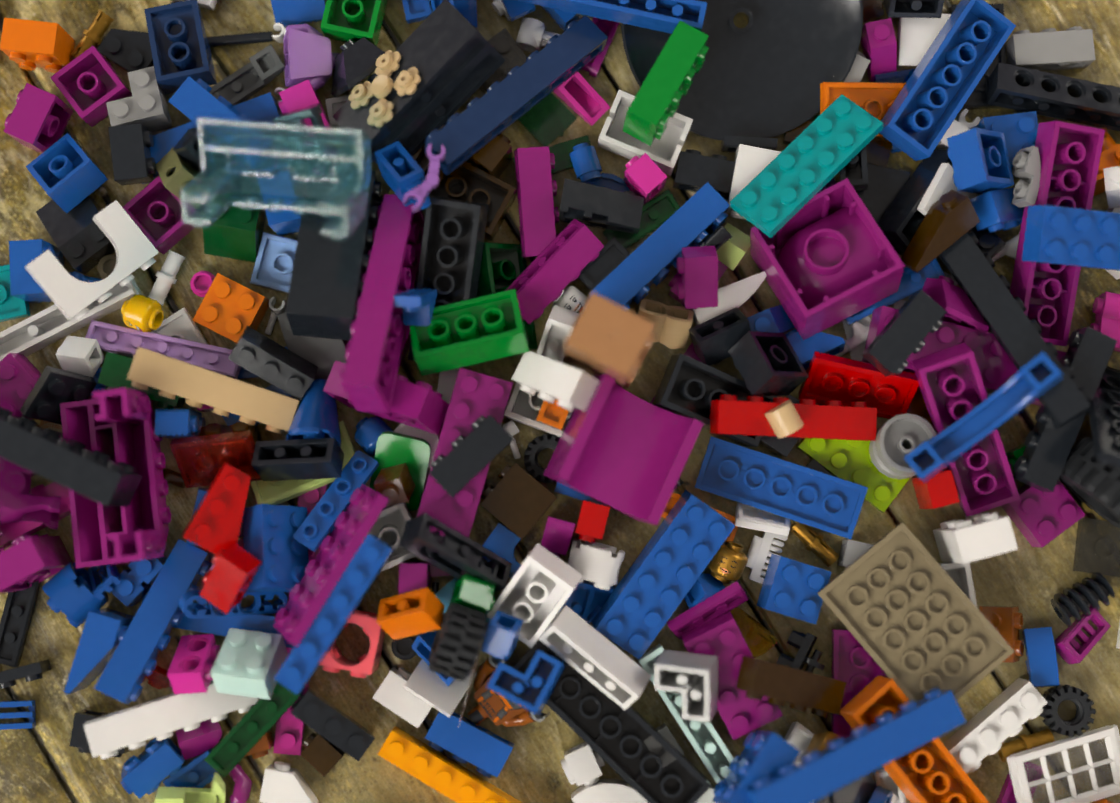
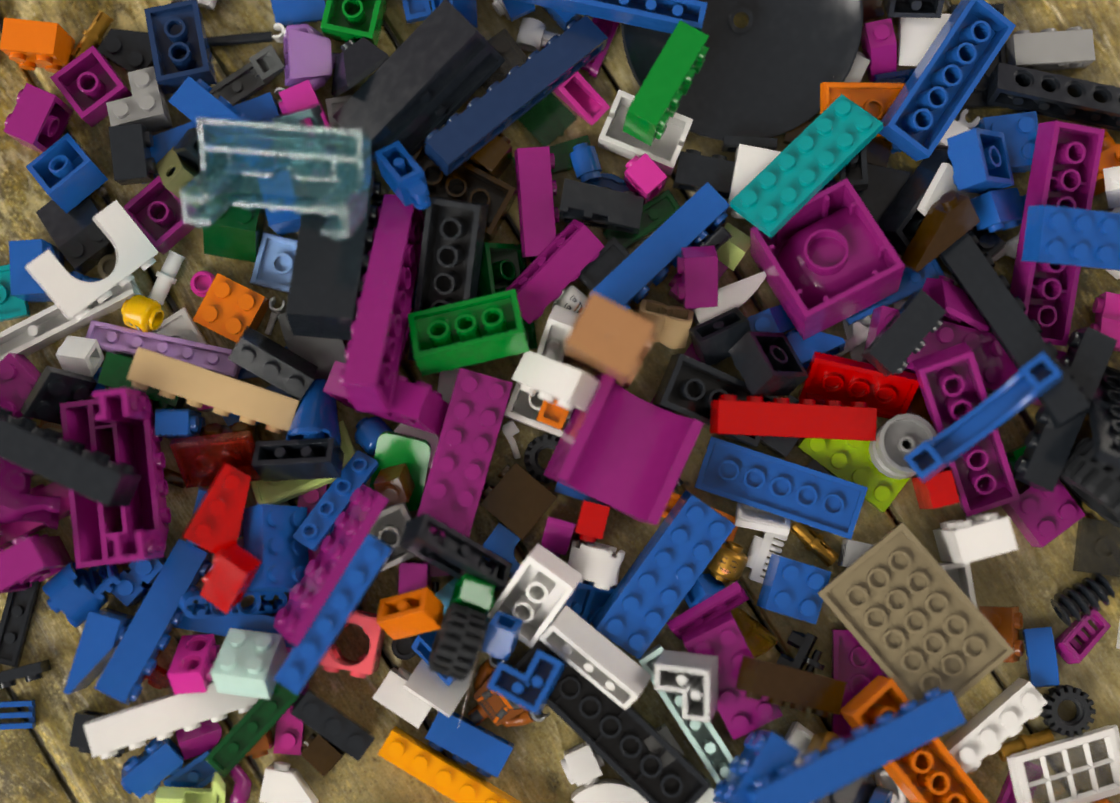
(381, 86): tan plant -> none
(417, 305): blue slope -> none
(432, 180): medium lavender piece -> none
(470, 454): black brick -> none
(784, 419): tan brick -> none
(1028, 169): light grey slope -> none

